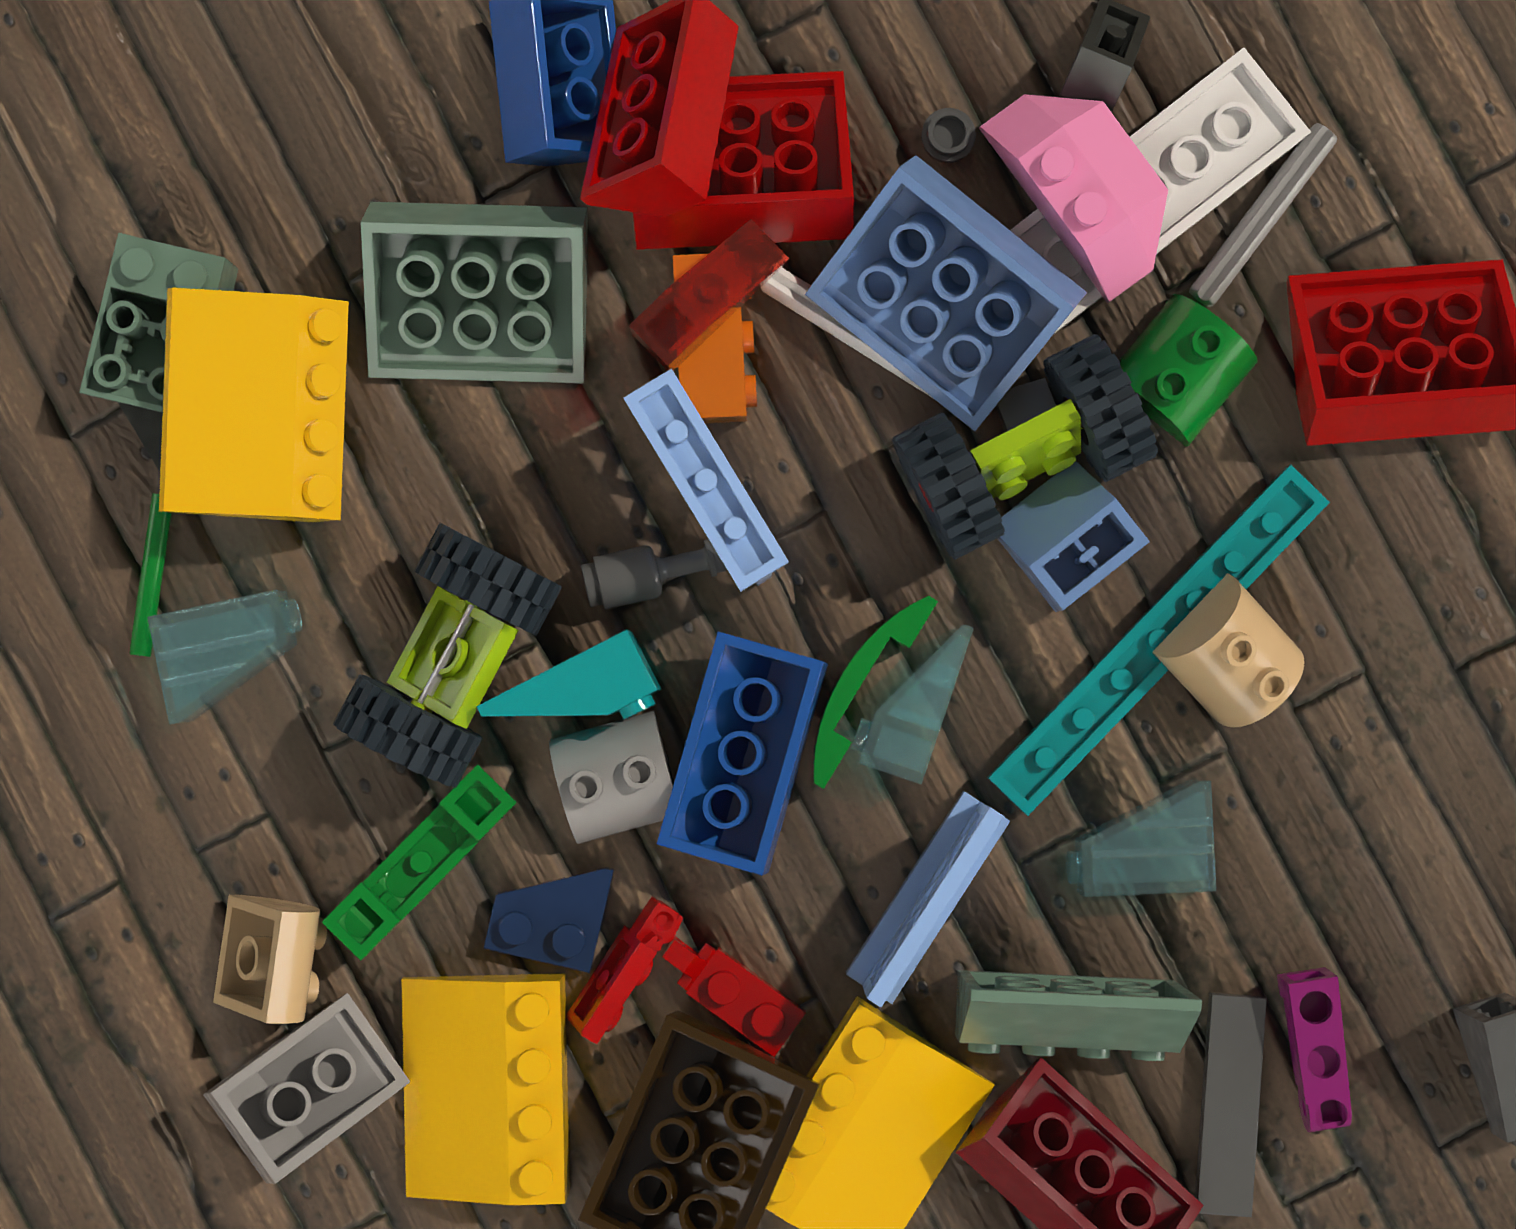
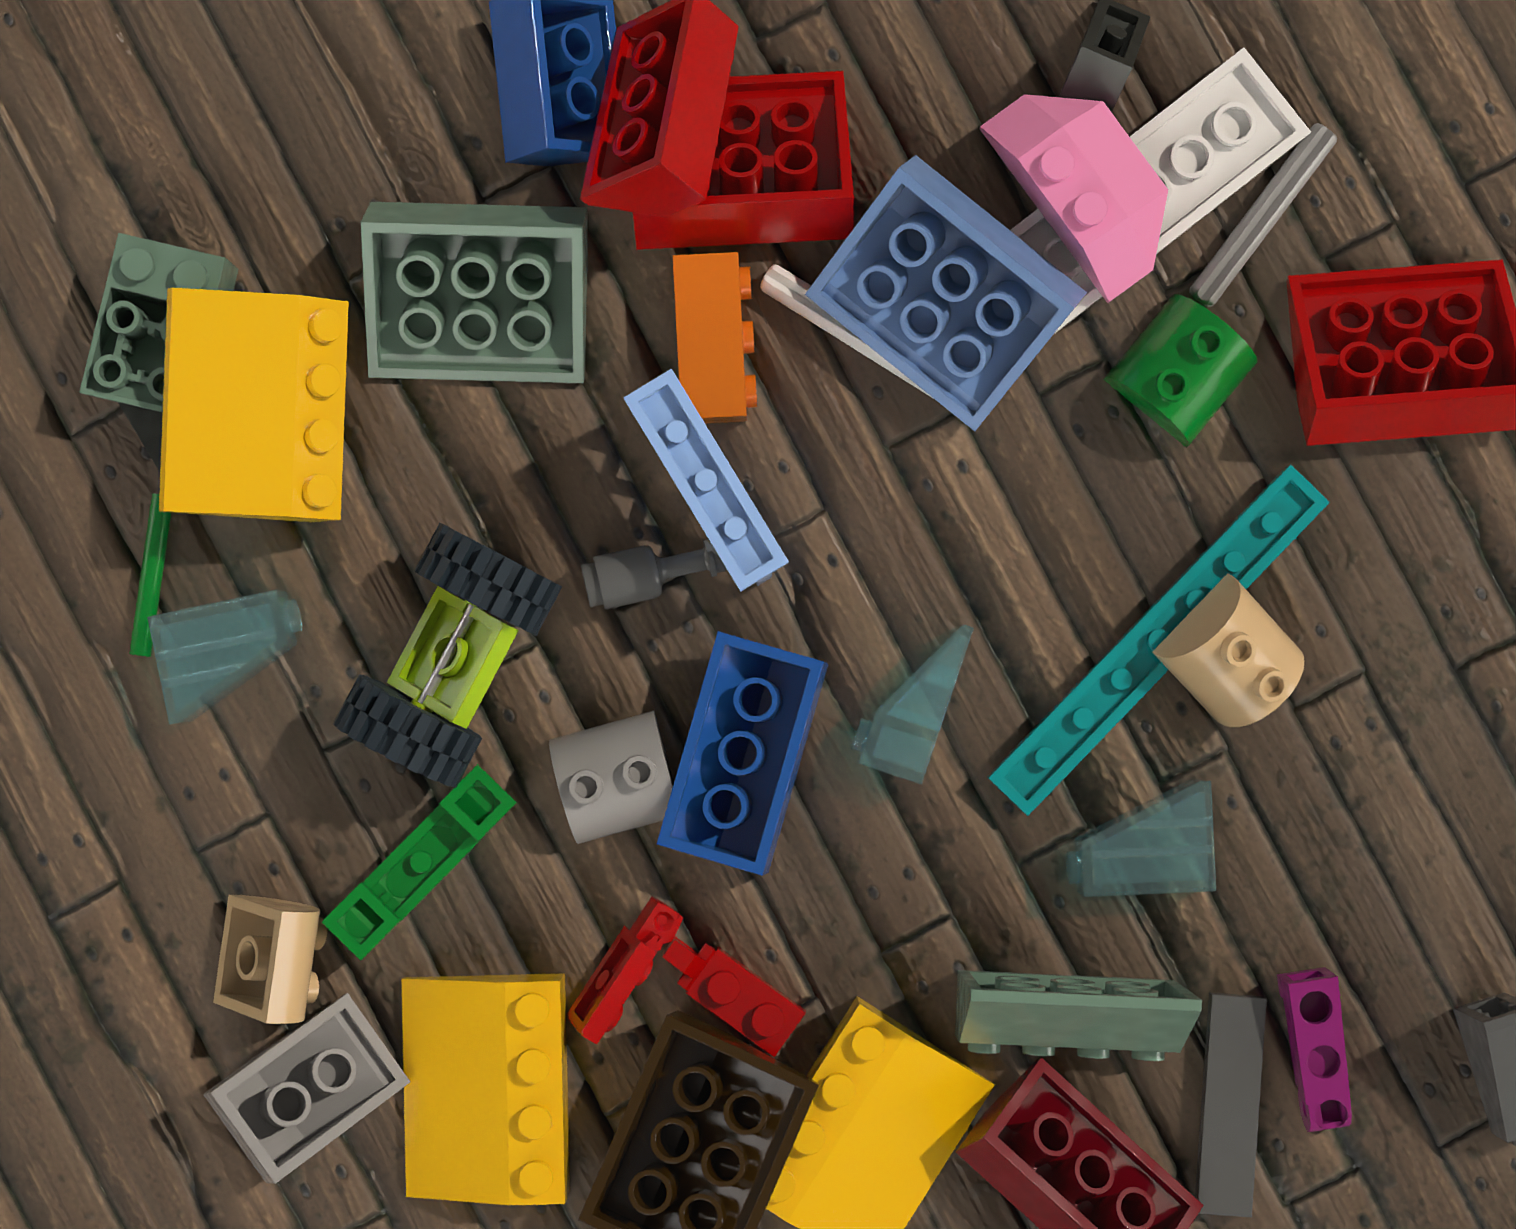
(552, 920): dark blue wing -> none
(595, 682): teal slope -> none
(707, 295): clear red slope -> none
(900, 628): green slope -> none
(926, 898): light blue fence -> none
(948, 135): dark grey plate -> none
(1024, 403): light grey slope -> none
(1069, 536): medium blue slope -> none
(1092, 416): black plate -> none

